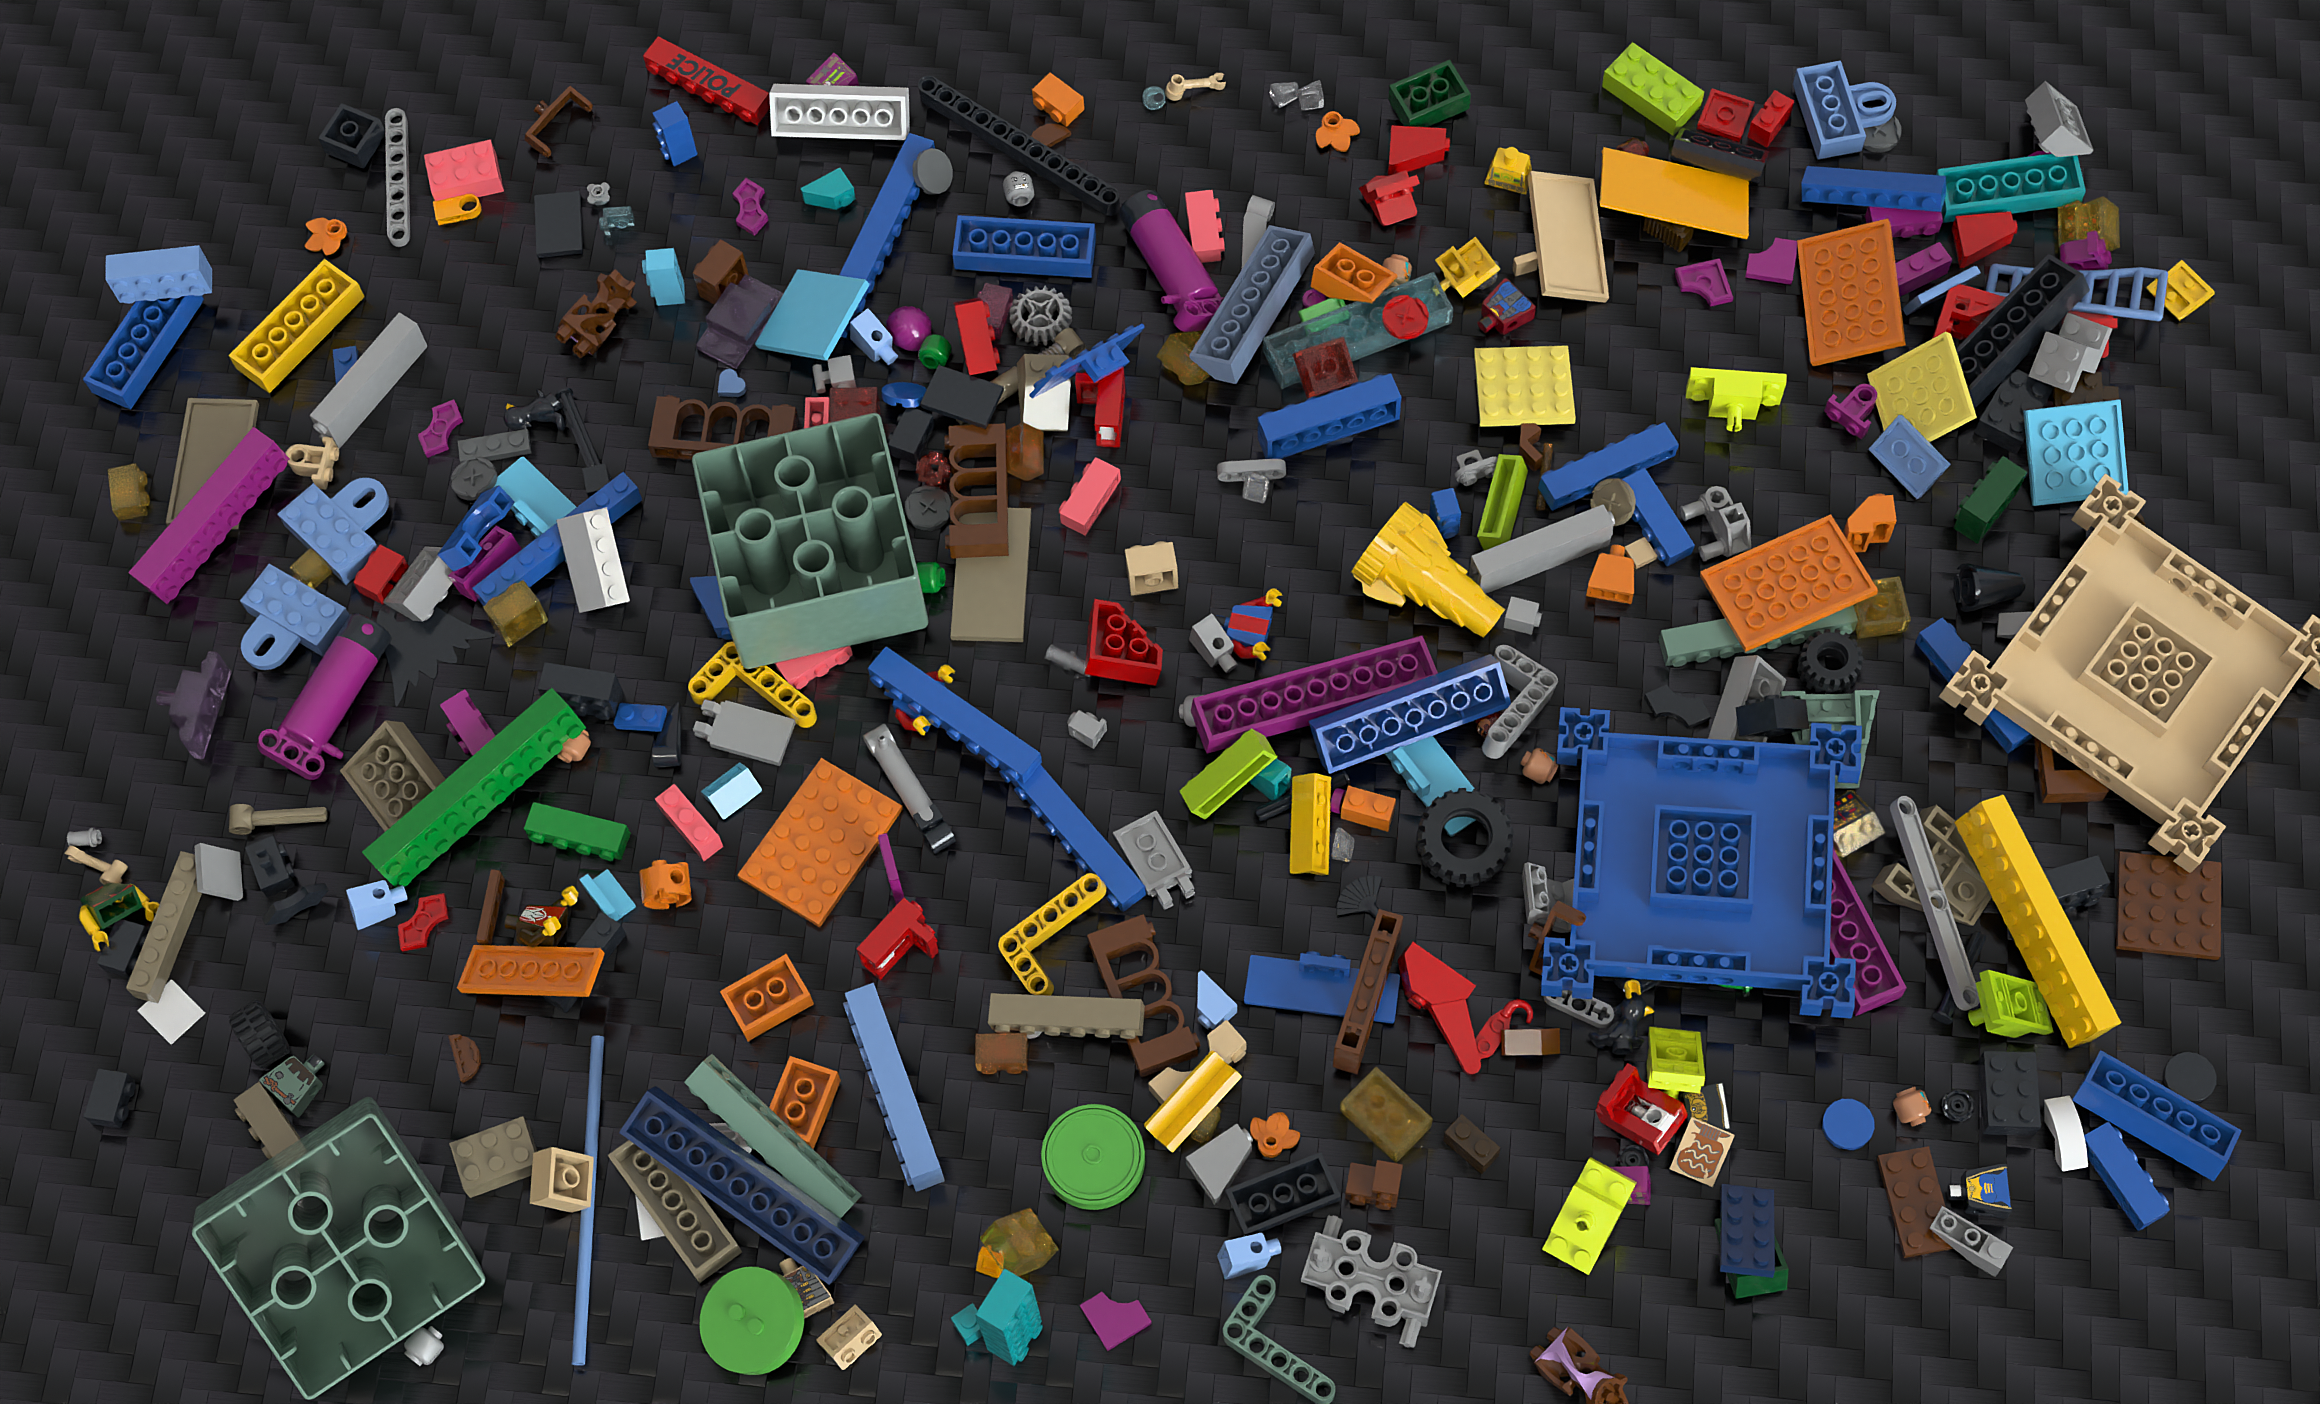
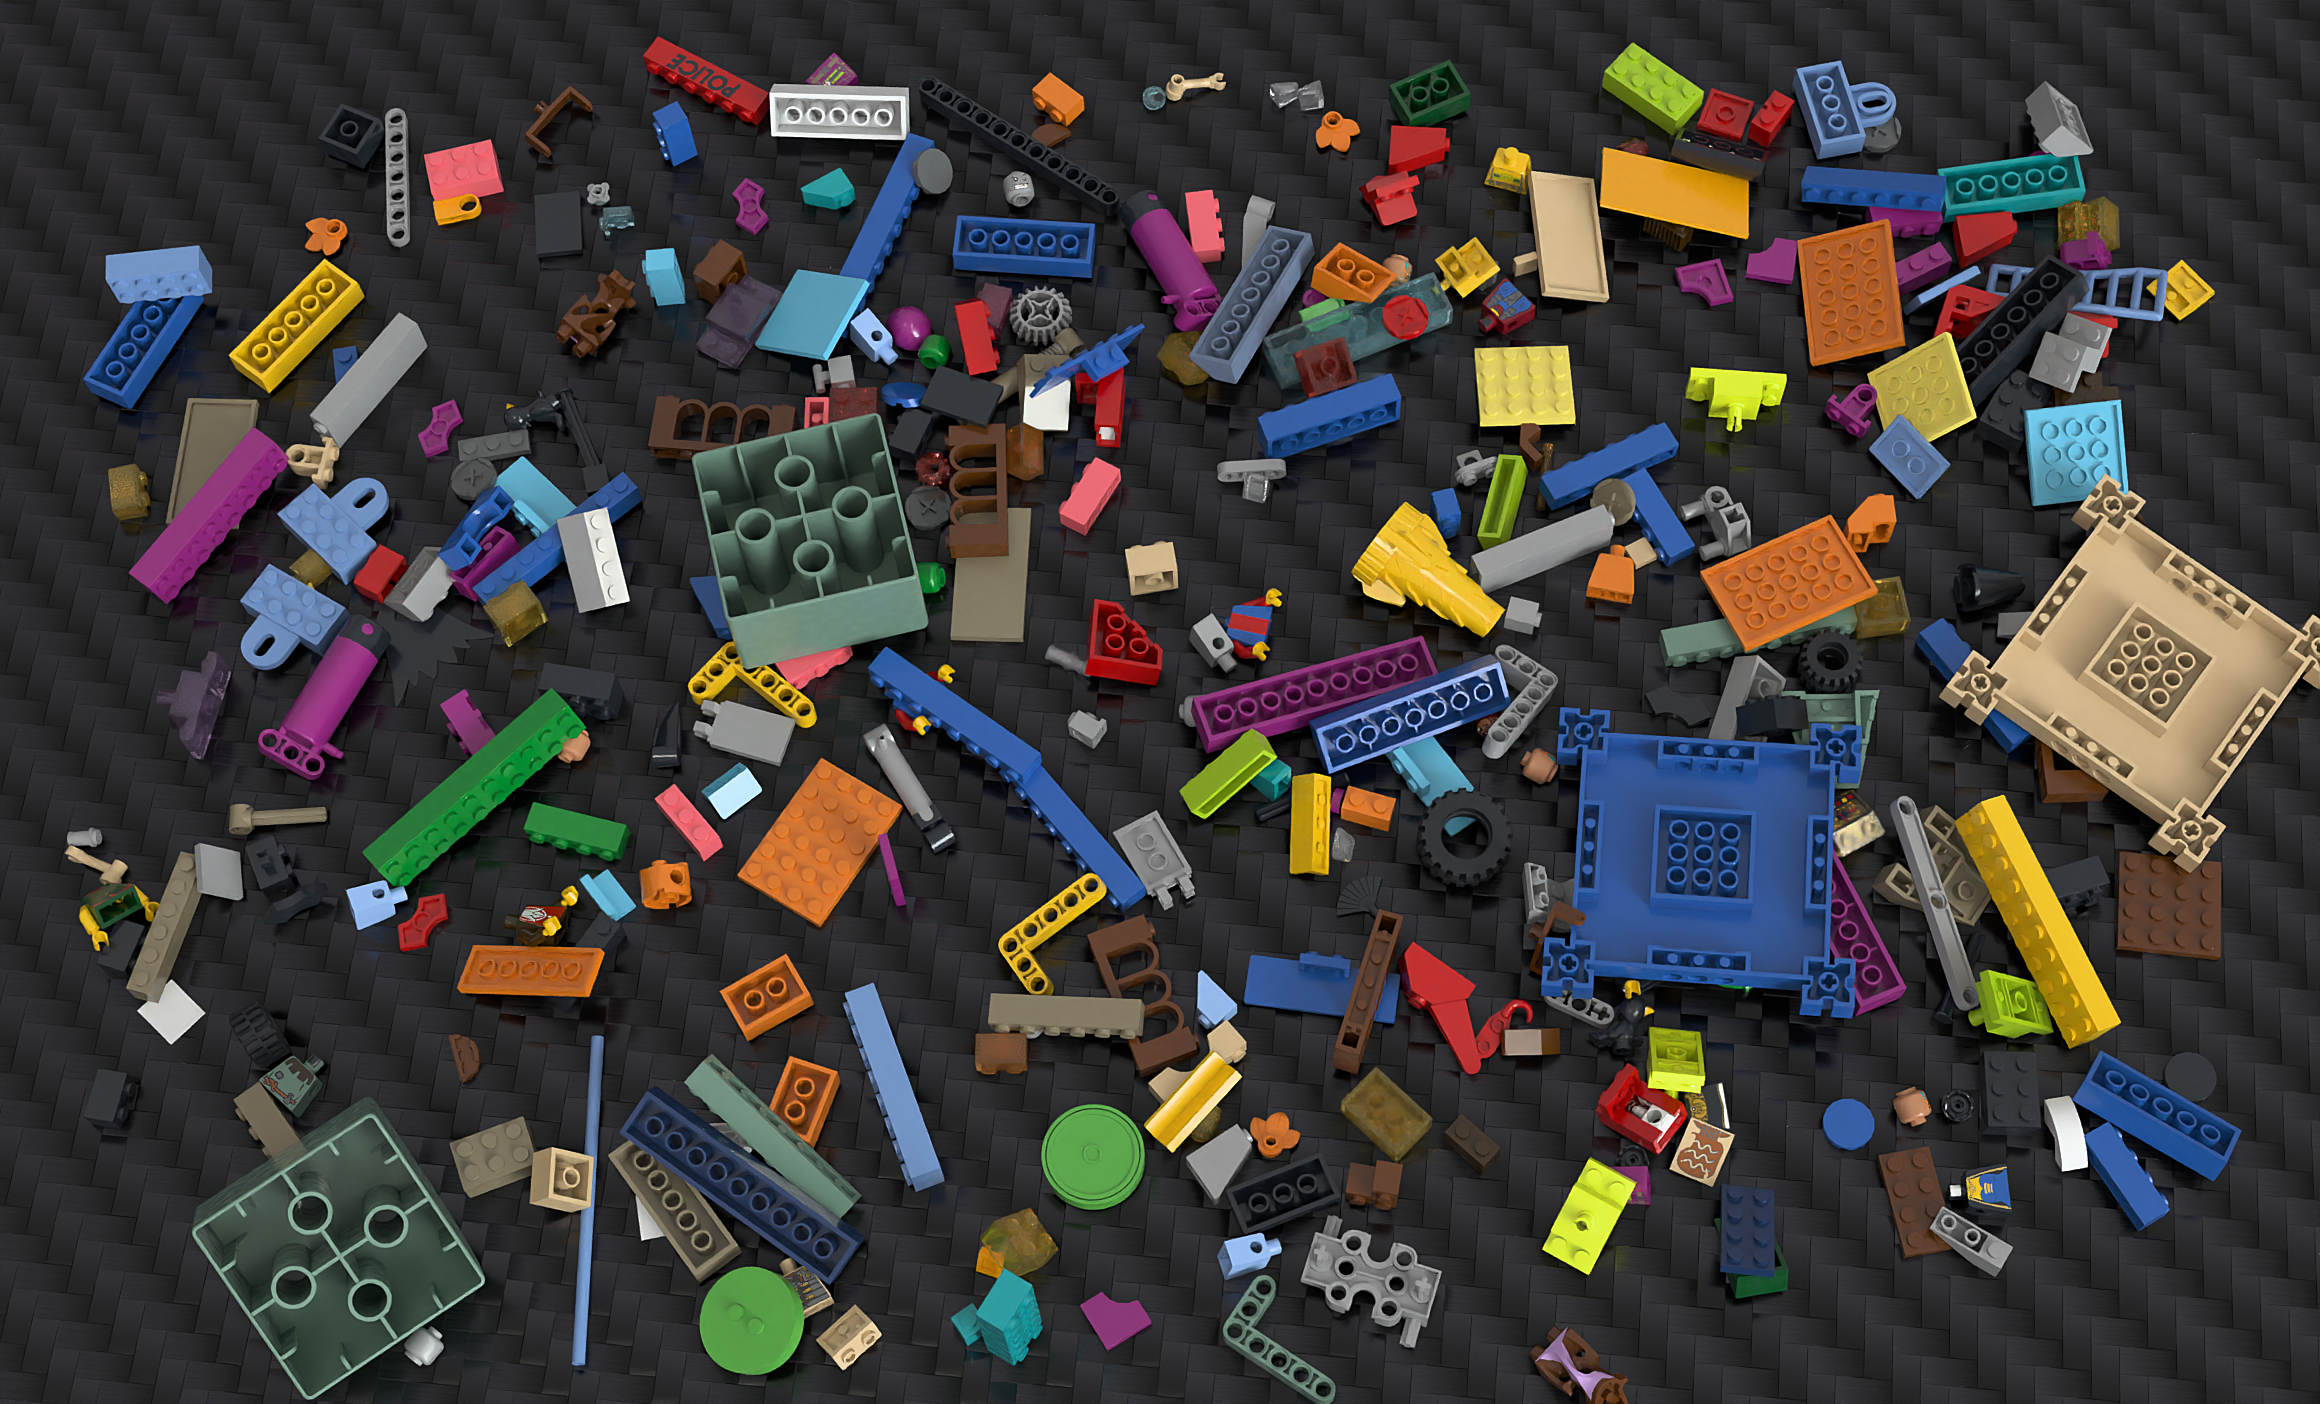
(391, 773): dark tan slope -> none
(490, 908): reddish brown tile -> none
(640, 717): blue plate -> none
(731, 384): medium blue tile -> none
(894, 937): red brick -> none
(1989, 499): dark green brick -> none

